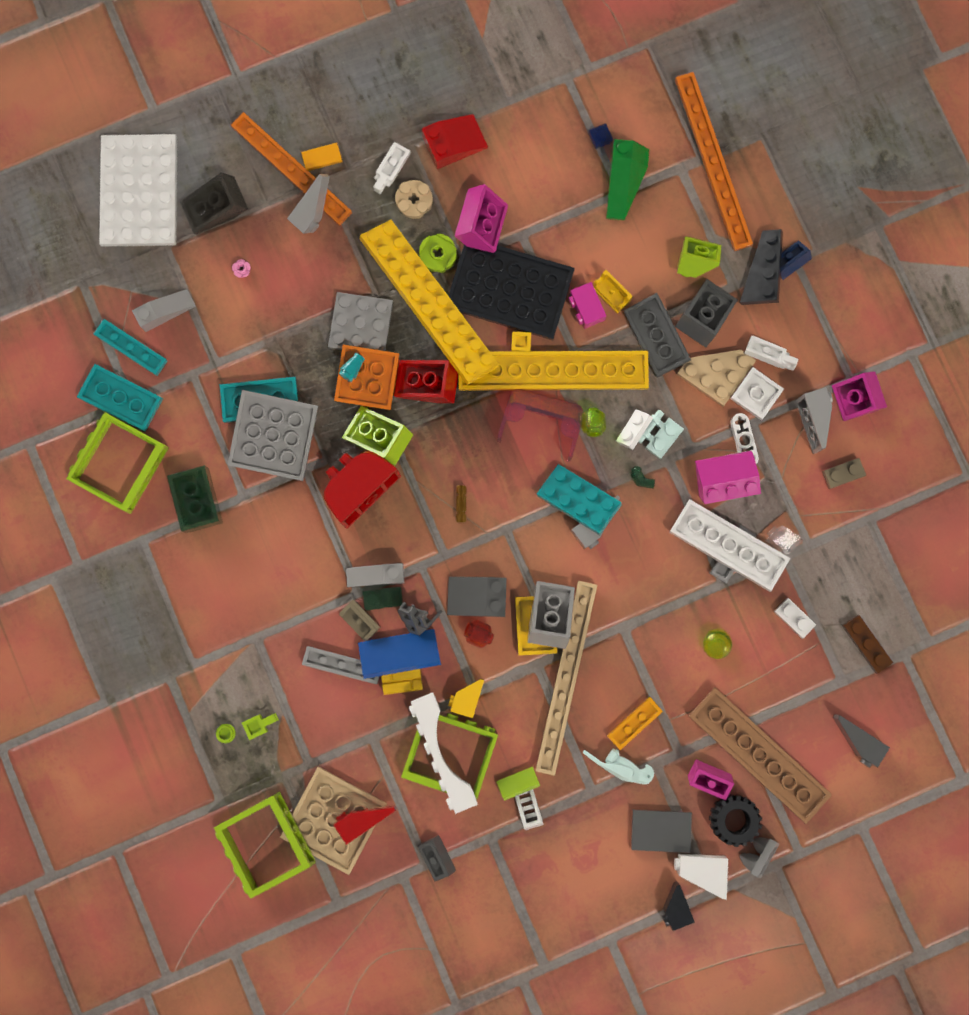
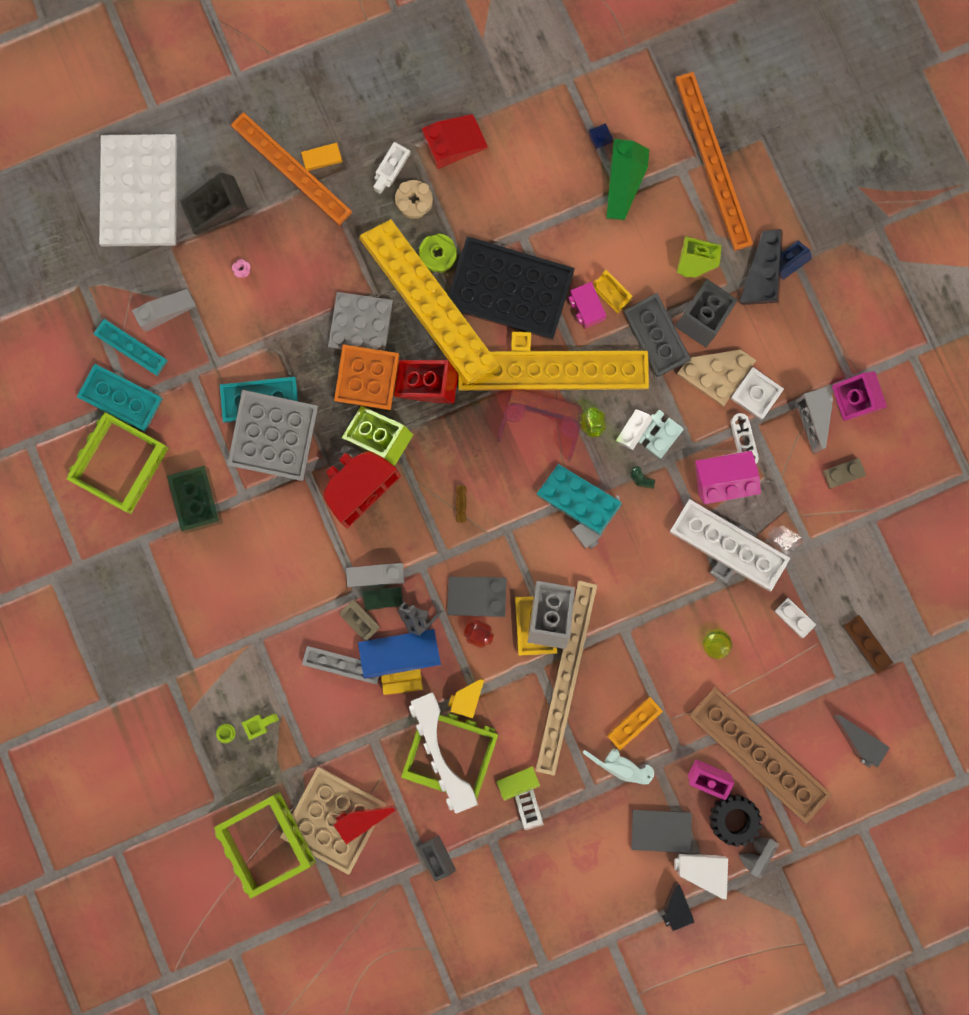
(310, 208): light grey slope -> none
(351, 368): teal cone -> none
(481, 219): dark pink slope -> none
(770, 353): white hinge -> none

